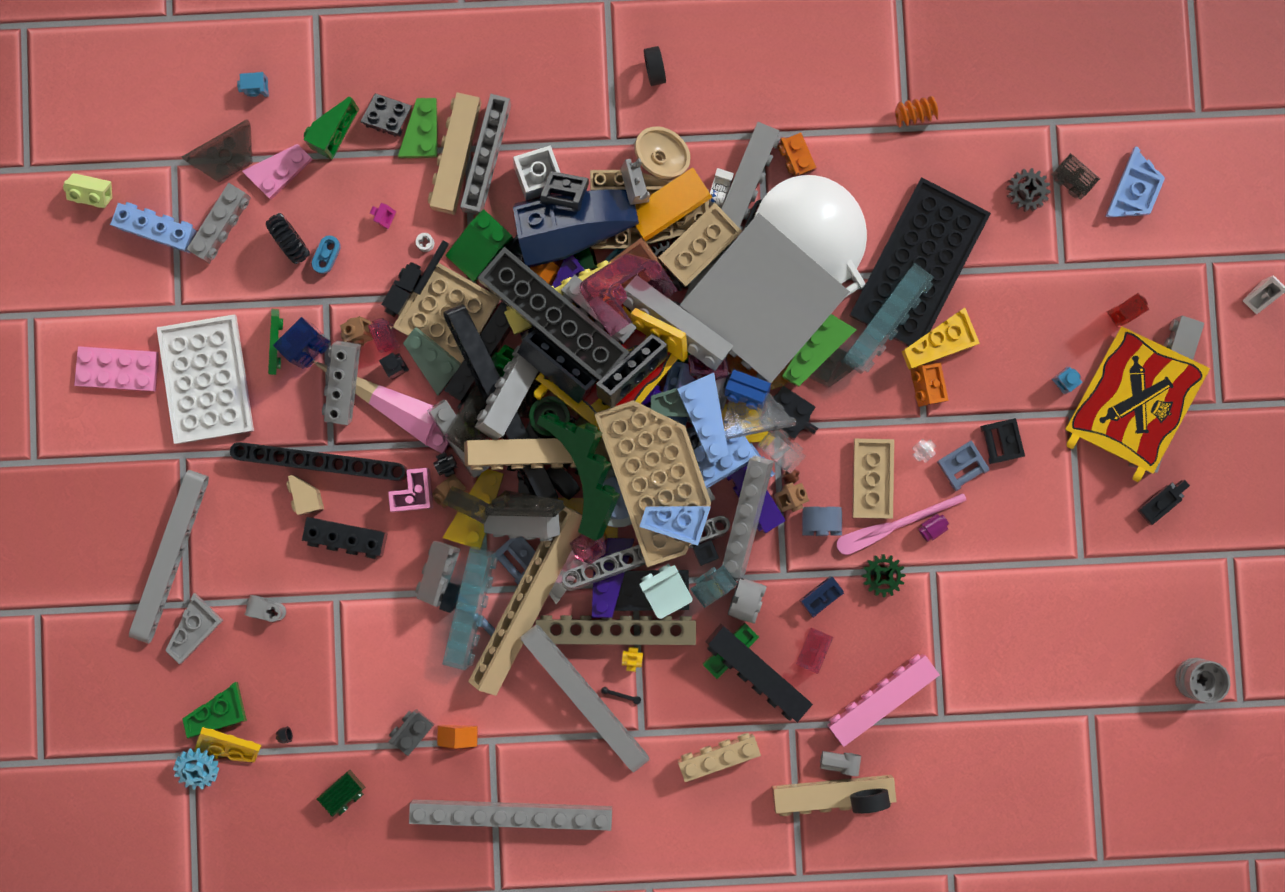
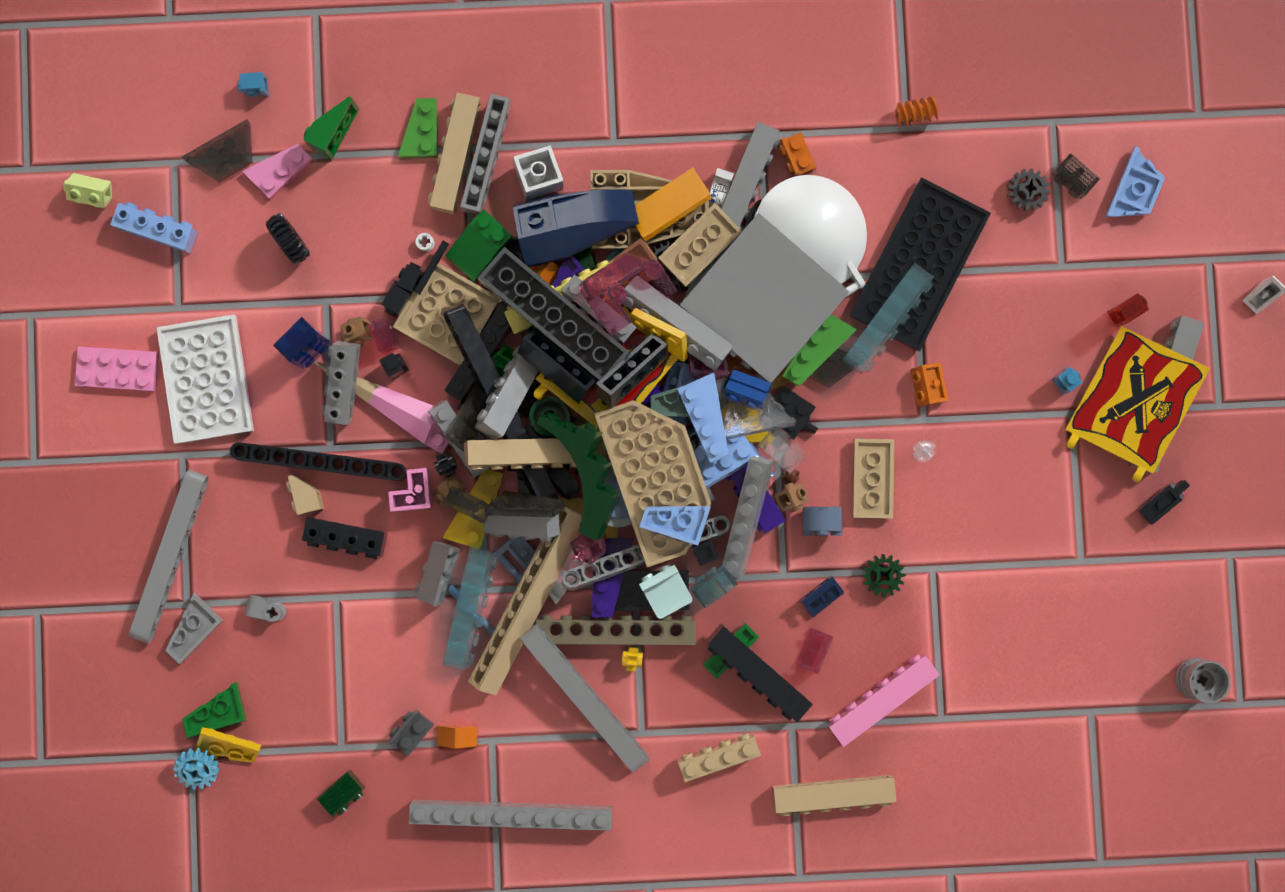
(219, 223): light grey brick -> none
(276, 325): green wing -> none
(284, 735): black hinge -> none
(324, 254): dark azure plate -> none
(383, 215): dark pink tile -> none
(386, 115): hinge -> none
(432, 359): sand green wing -> none
(450, 597): black piece -> none
(565, 185): black plate -> none
(634, 182): light grey hinge -> none
(637, 700): black hinge -> none
(654, 65): black tyre -> none
(662, 152): tan dish -> none
(747, 600): light grey brick -> none
(845, 763): light grey piece -> none
(867, 536): bright pink piece -> none
(870, 801): black tyre -> none
(933, 527): magenta brick -> none
(946, 339): yellow wing -> none
(959, 460): sand blue plate -> none
(1009, 440): black plate -> none

